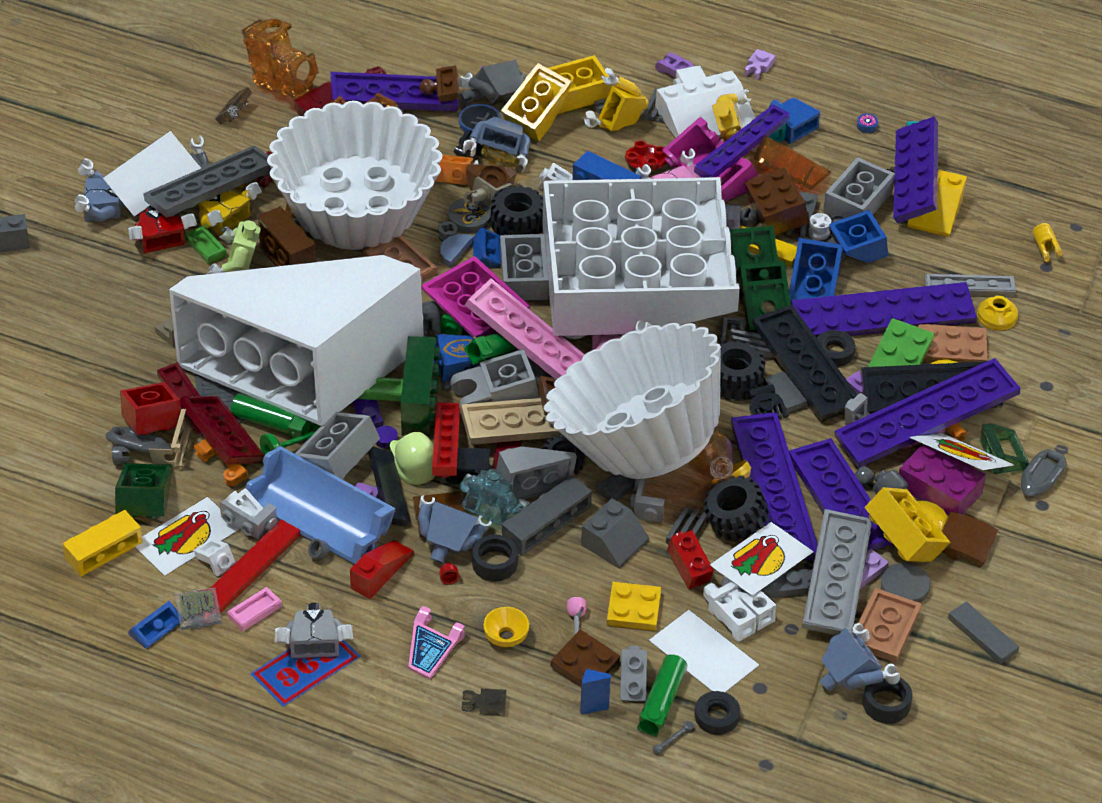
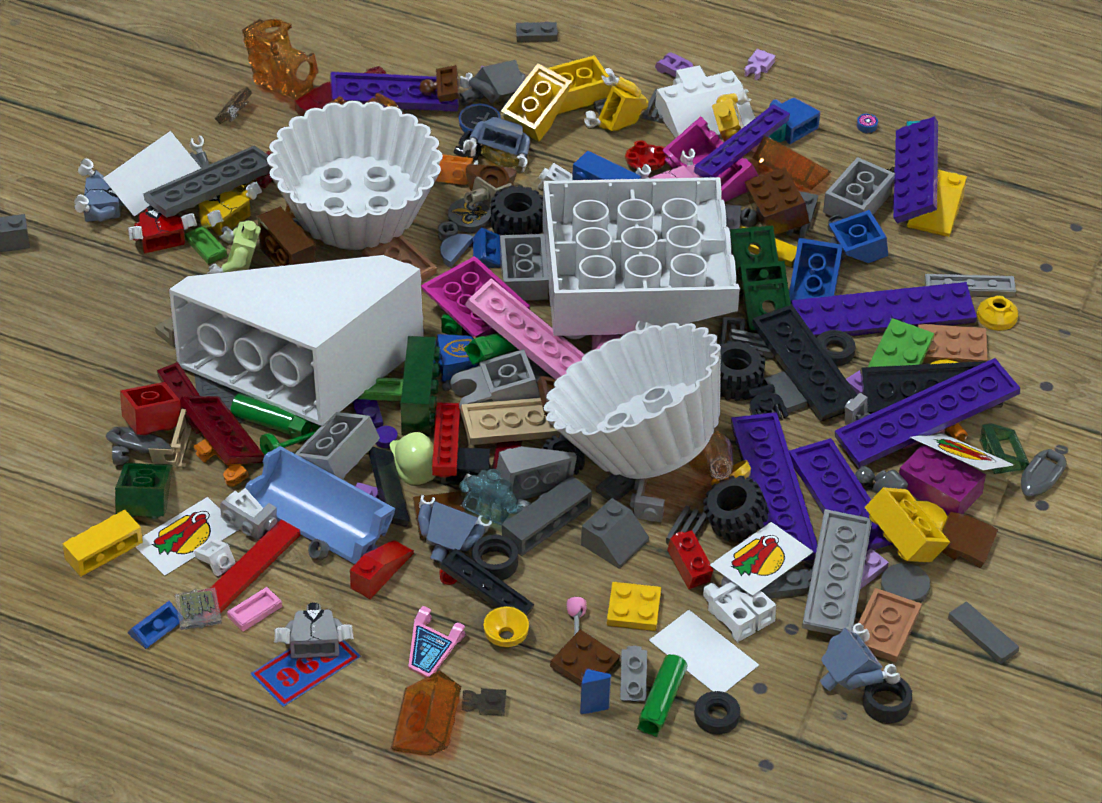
(427, 715): none -> clear orange slope
(431, 318): dark grey hinge -> none
(484, 583): none -> black tile
(536, 32): none -> dark grey plate
(687, 727): dark grey hinge -> none
(819, 227): white wheel -> none
(1046, 241): yellow hinge -> none

